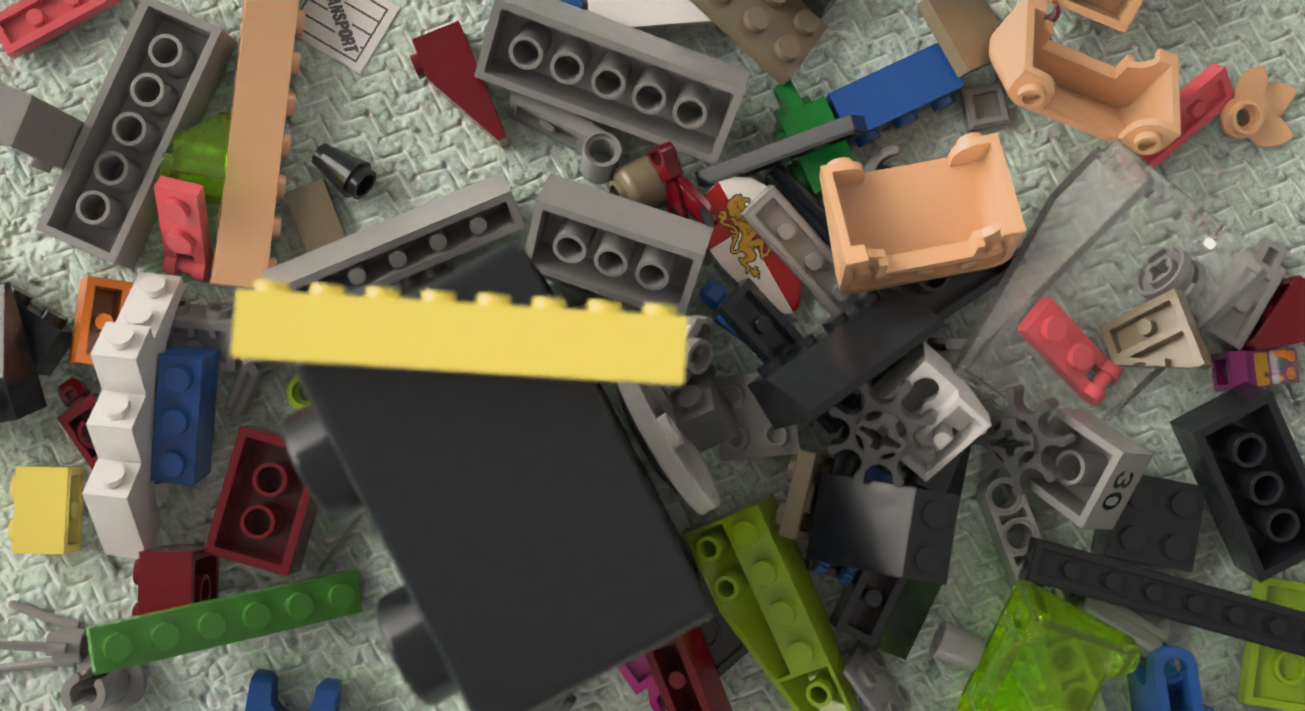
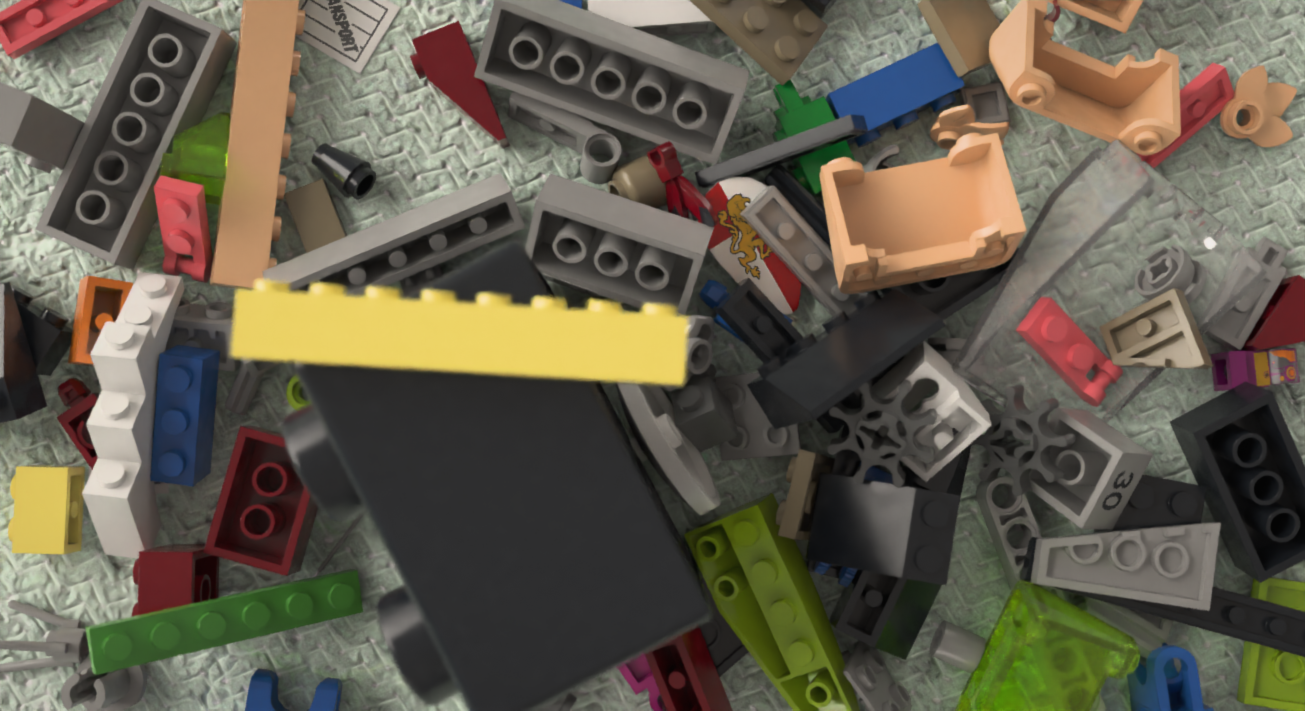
(959, 122): none -> light nougat plate
(1142, 564): none -> light grey wing

